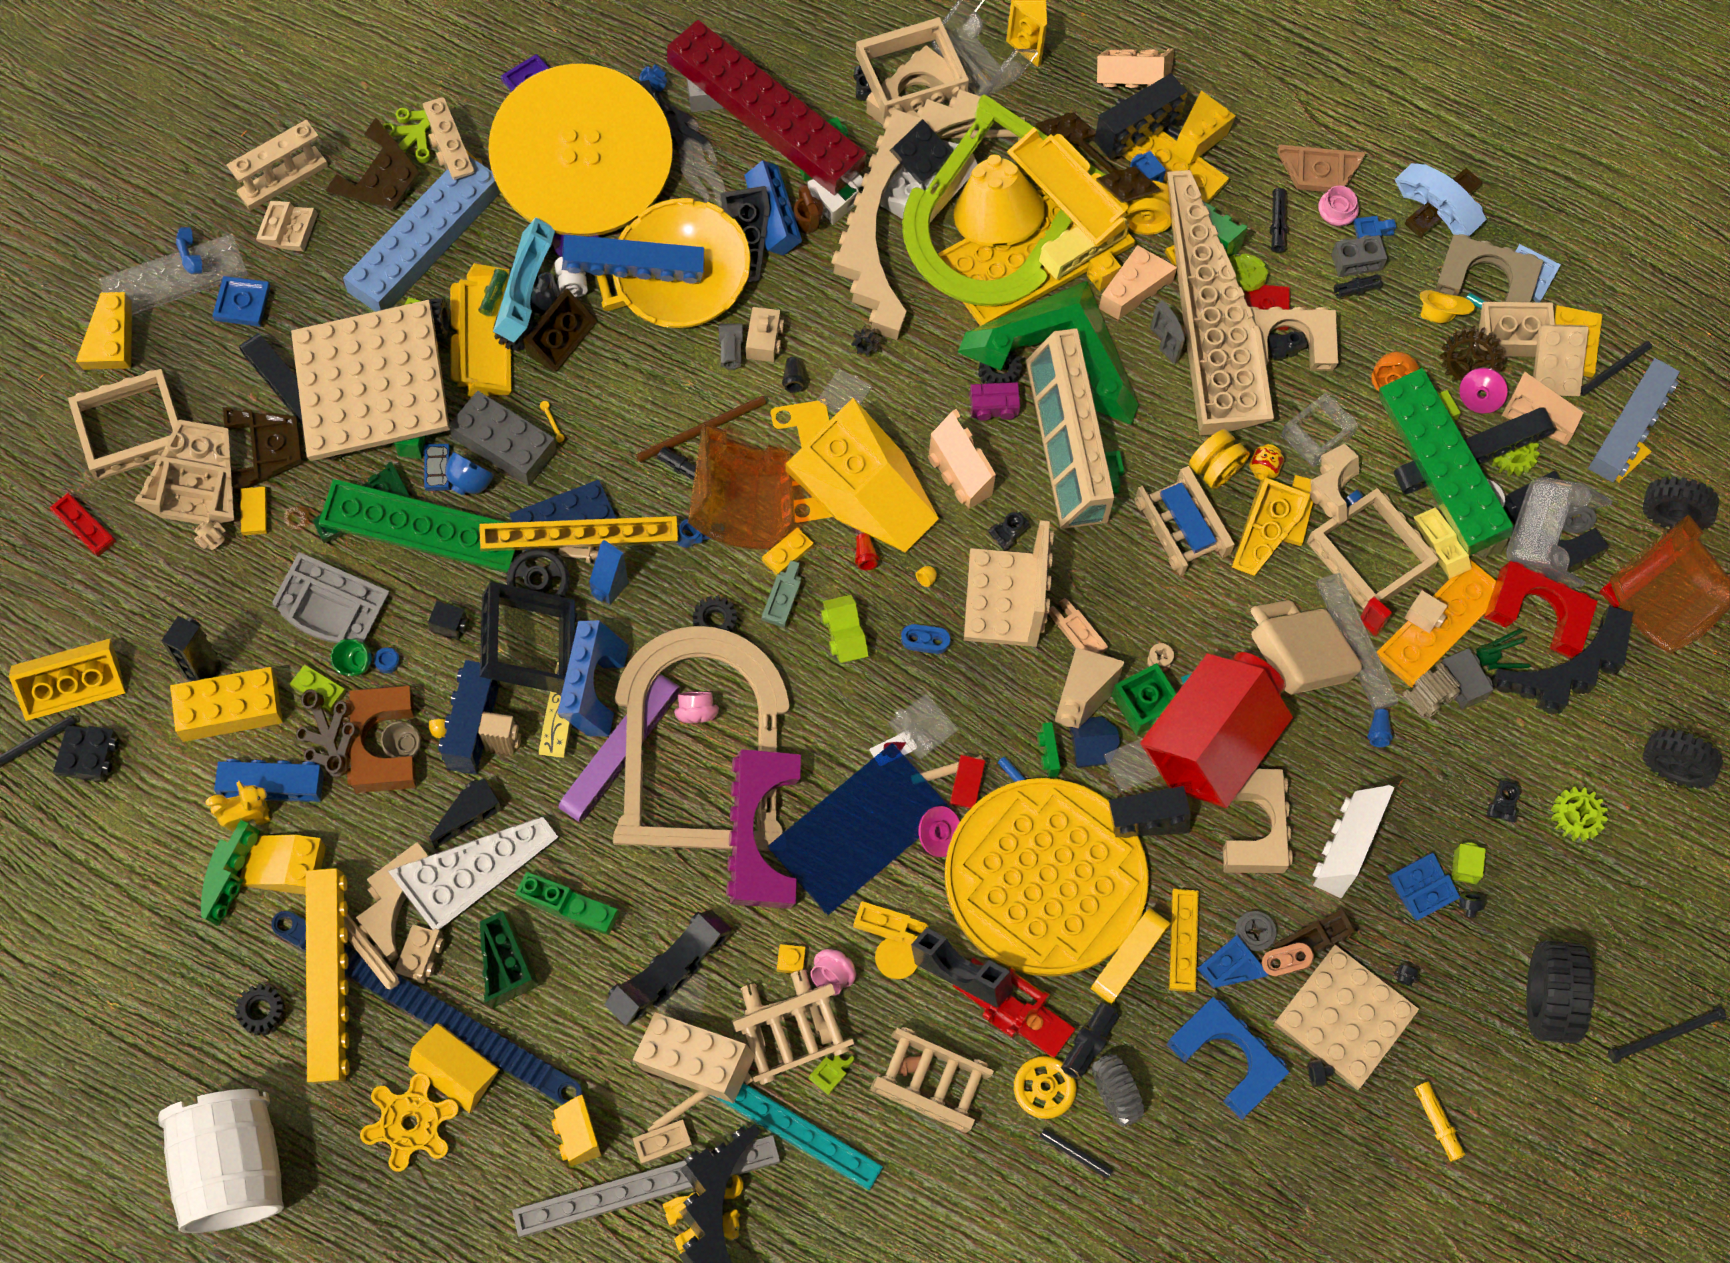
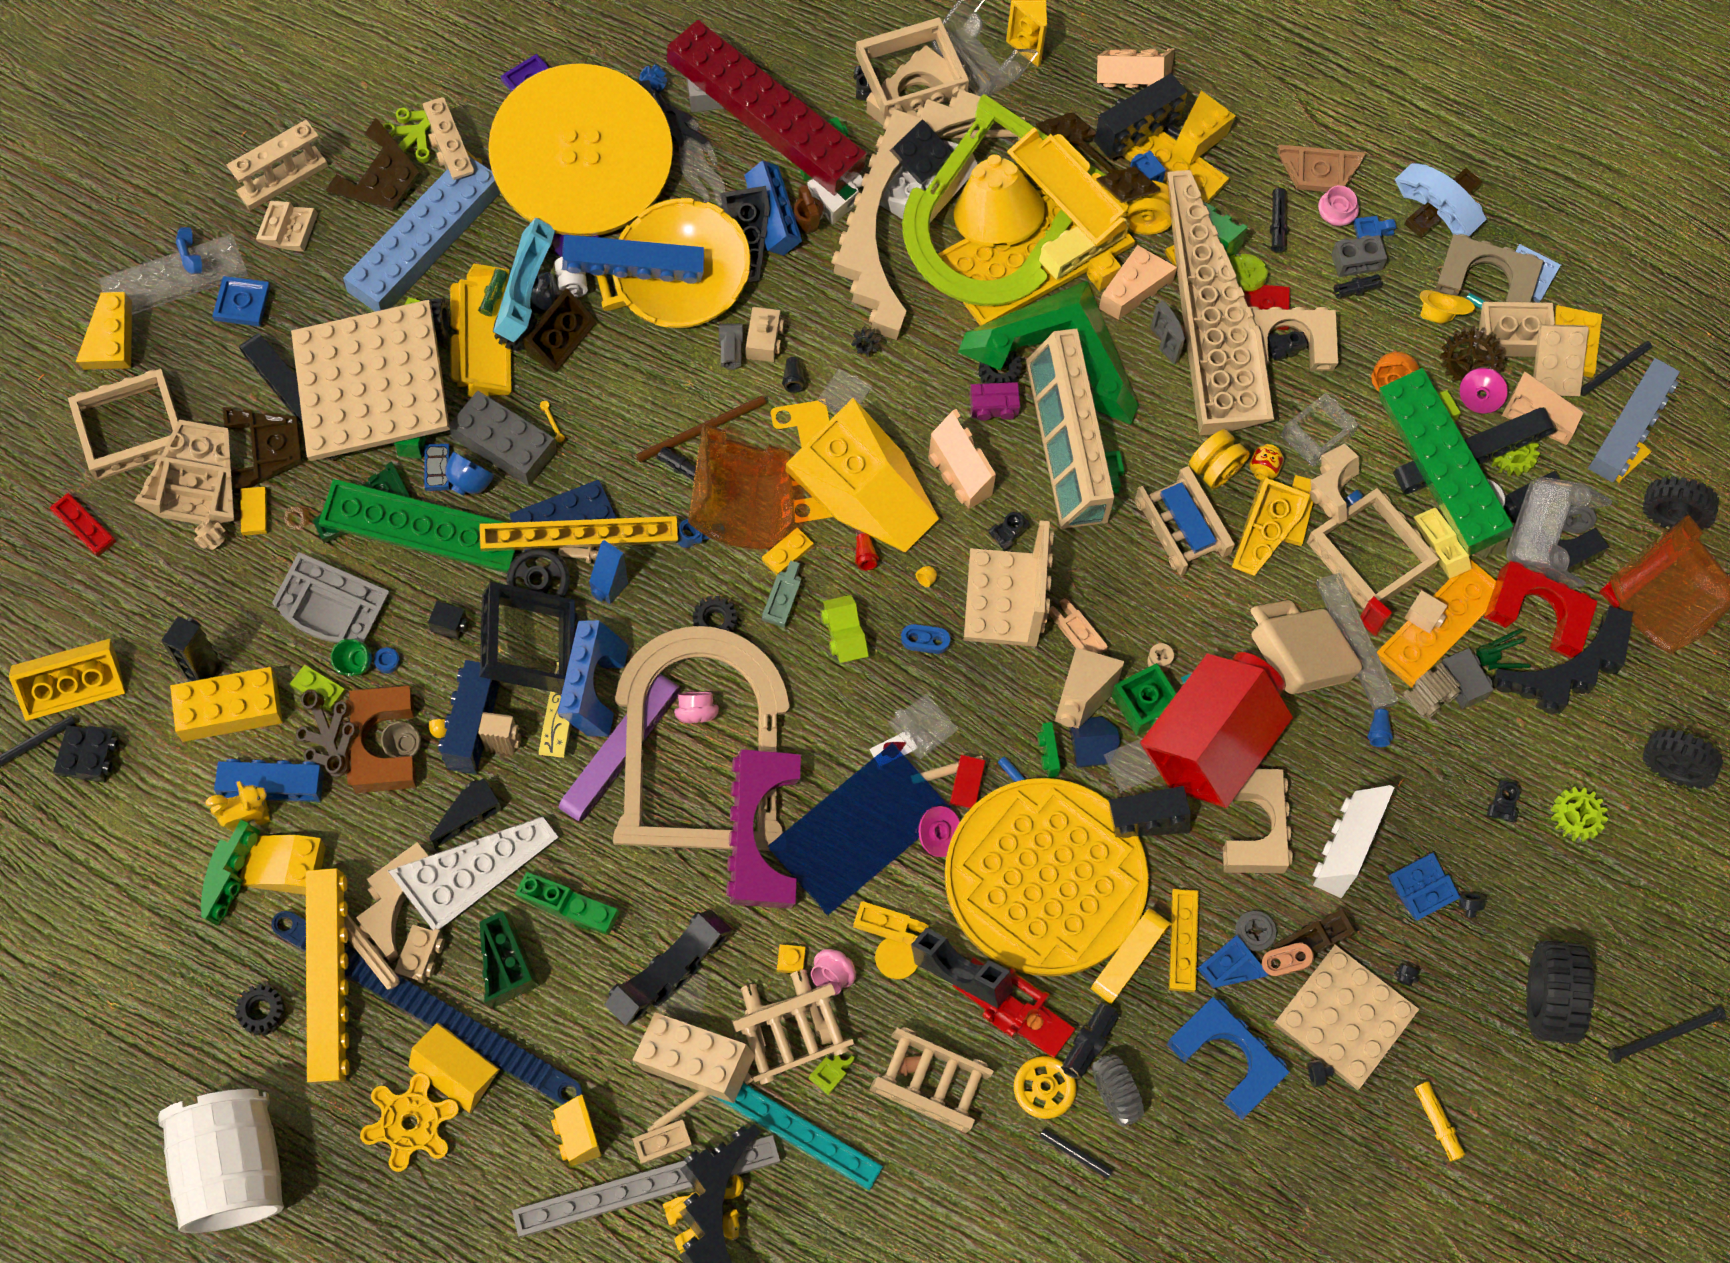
(1468, 863): lime brick -> none

